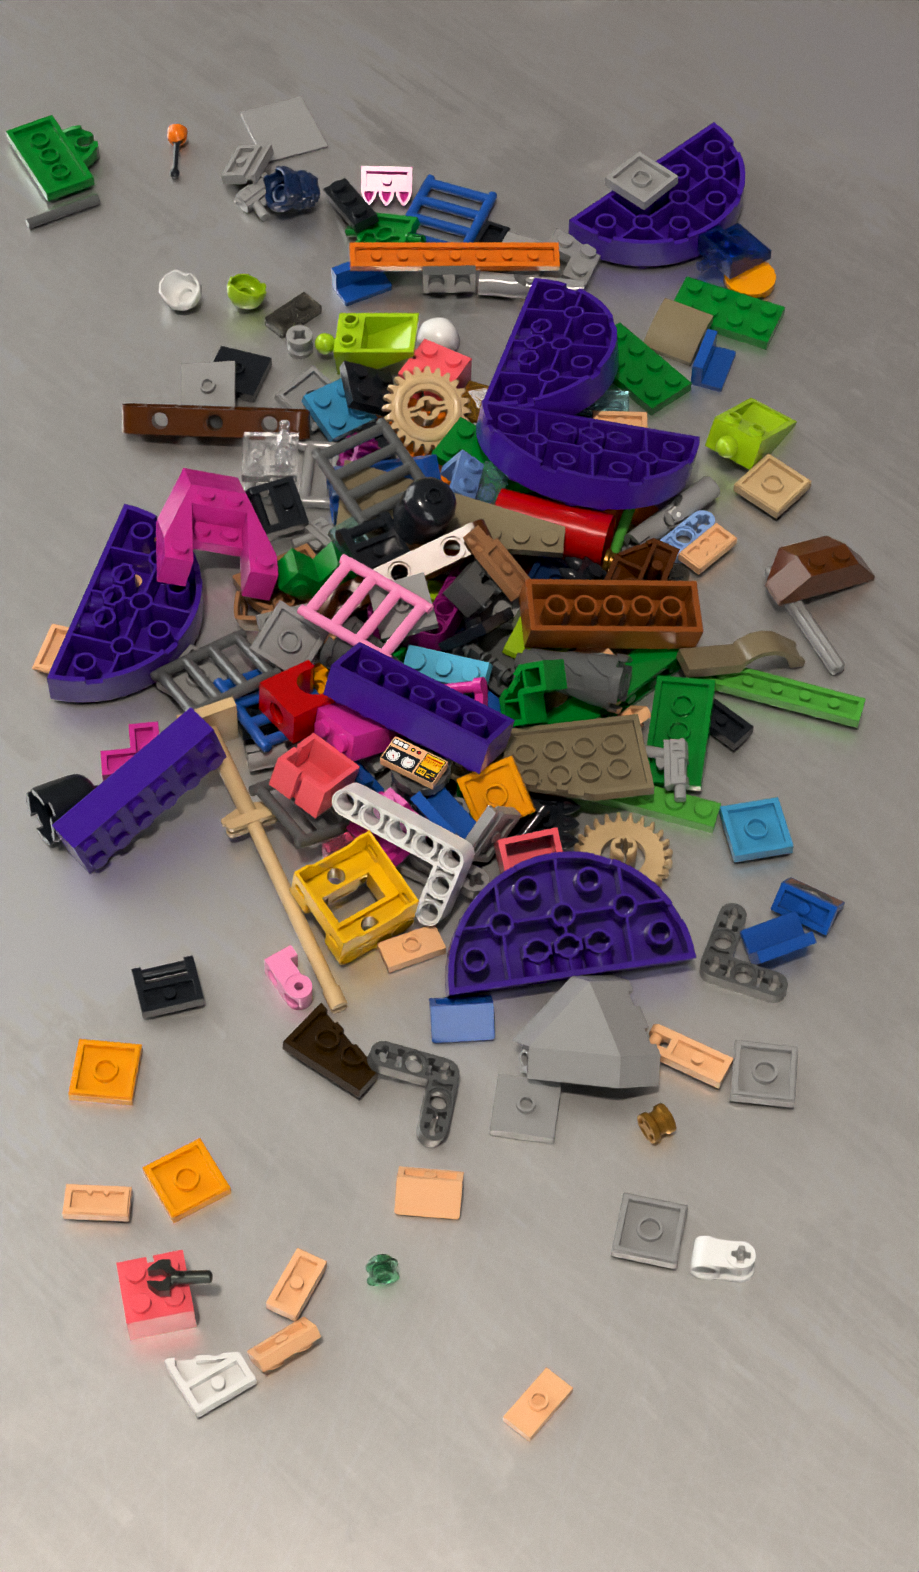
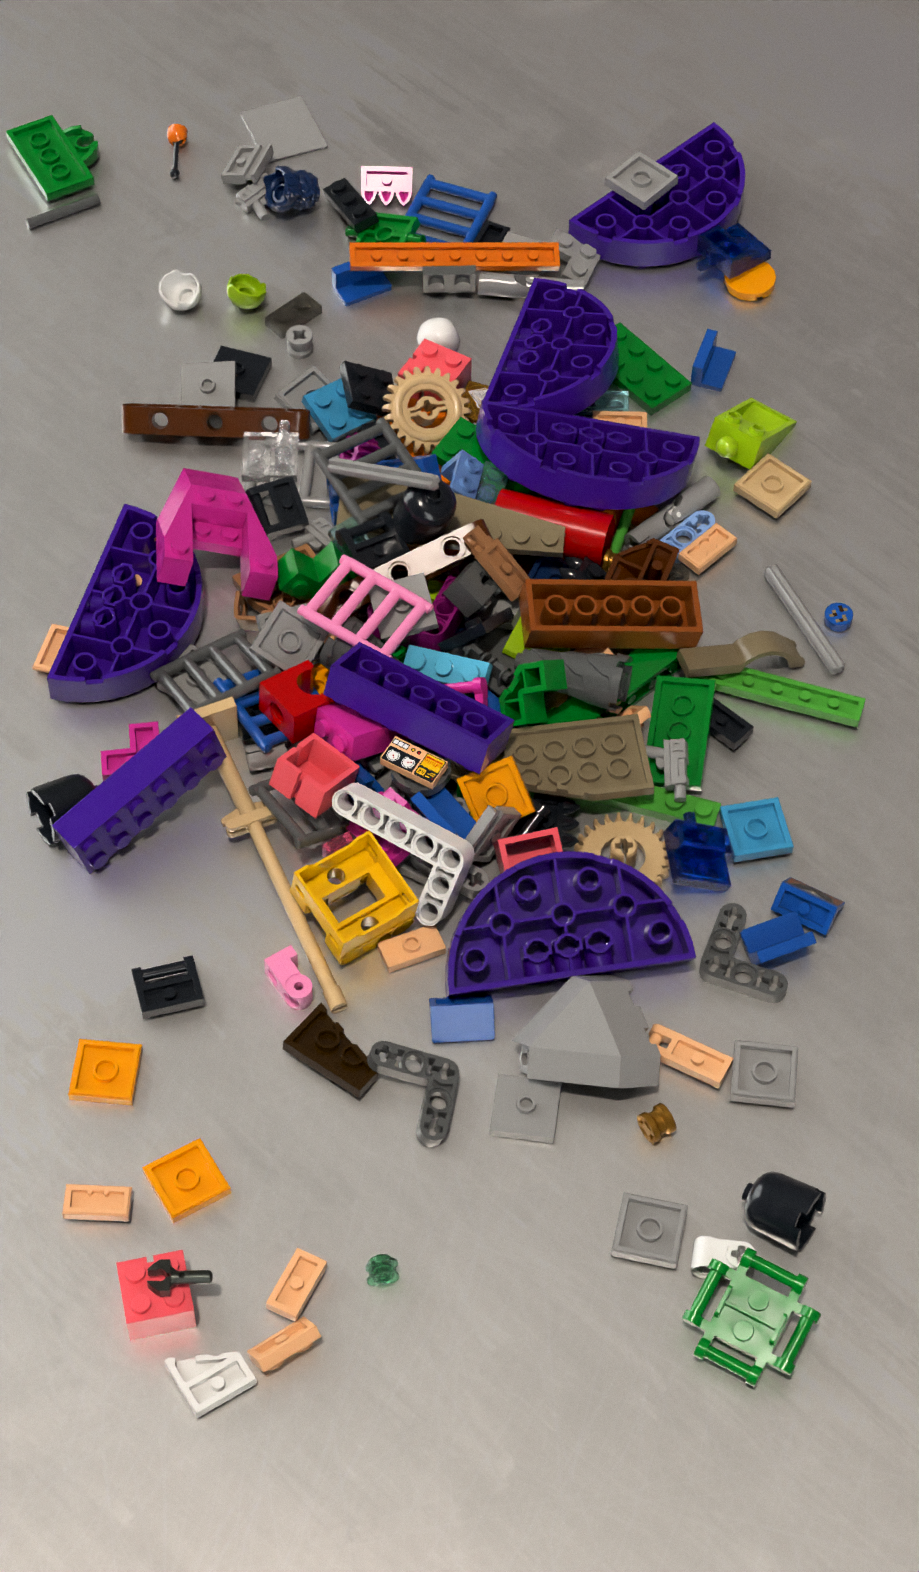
(371, 339): lime slope -> none
(383, 473): none -> light grey axle
(428, 1192): light nougat panel -> none
(537, 1404): light nougat plate -> none
(678, 331): dark tan slope -> none
(698, 854): none -> clear blue plate
(733, 313): green plate -> none
(751, 1317): none -> brick
(783, 1208): none -> black cylinder
(815, 569): reddish brown wedge -> none
(838, 616): none -> blue tile

